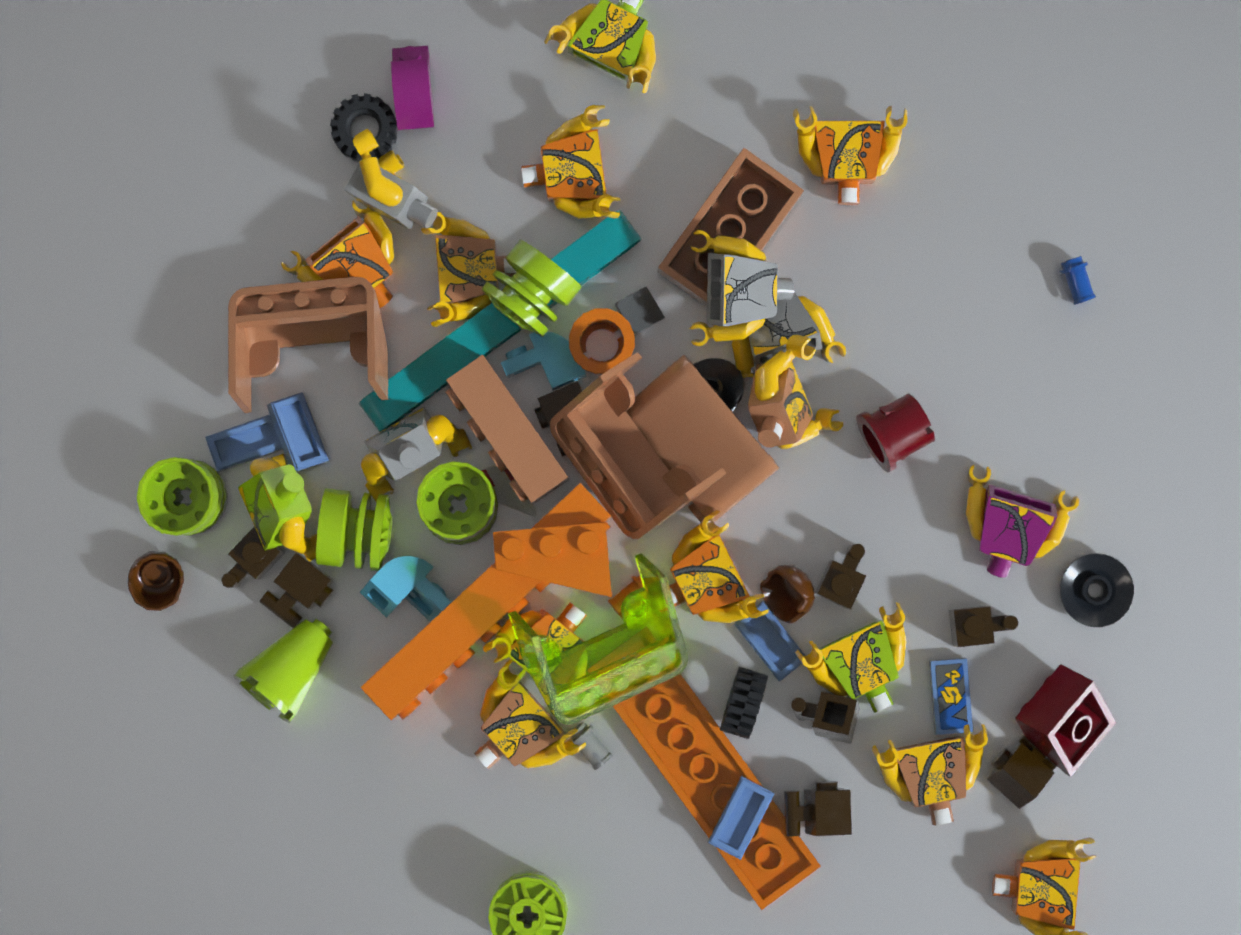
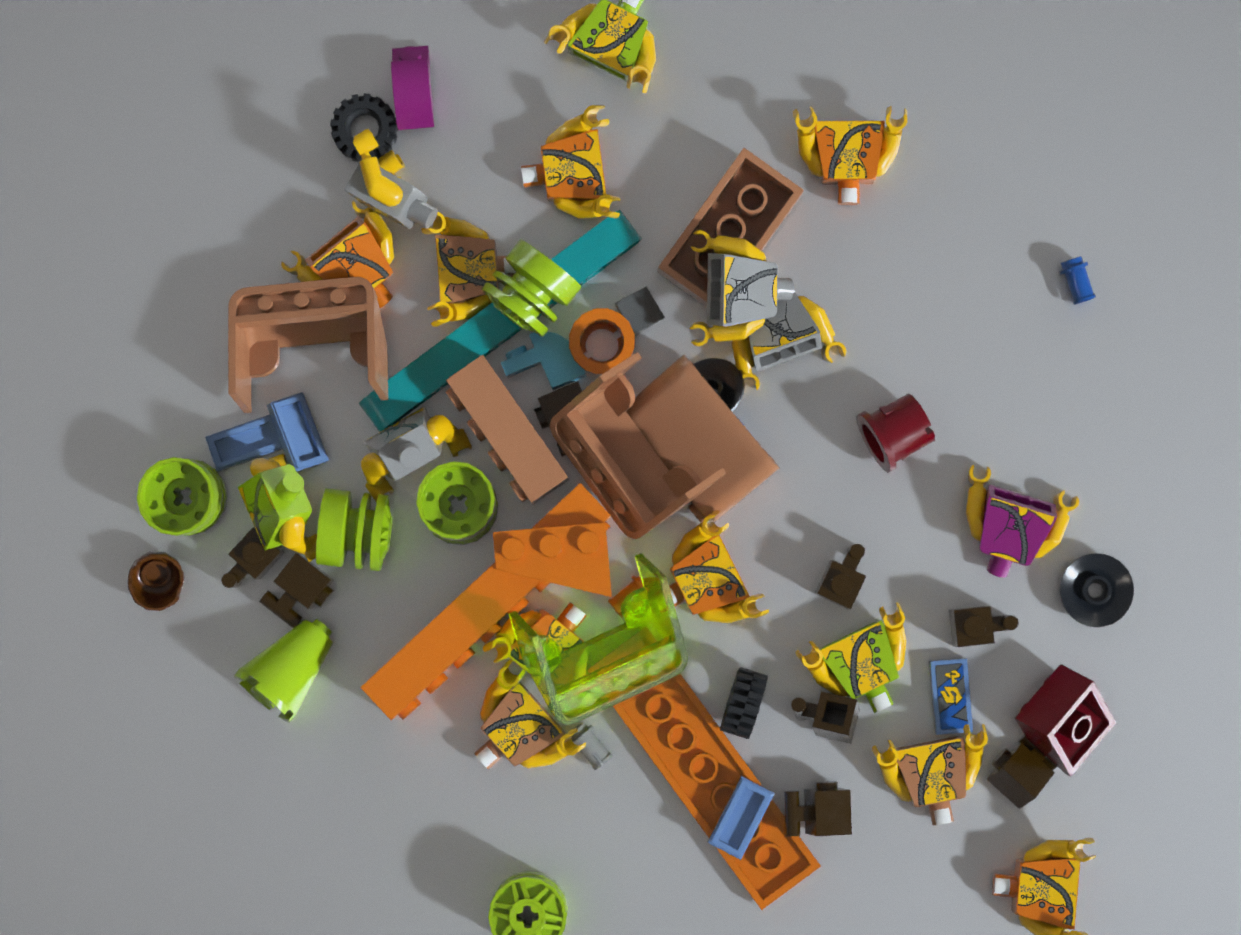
(406, 579): medium azure brick -> none
(505, 493): white sticker -> none
(771, 642): medium blue tile -> none
(780, 403): torso -> none
(788, 593): reddish brown hair -> none

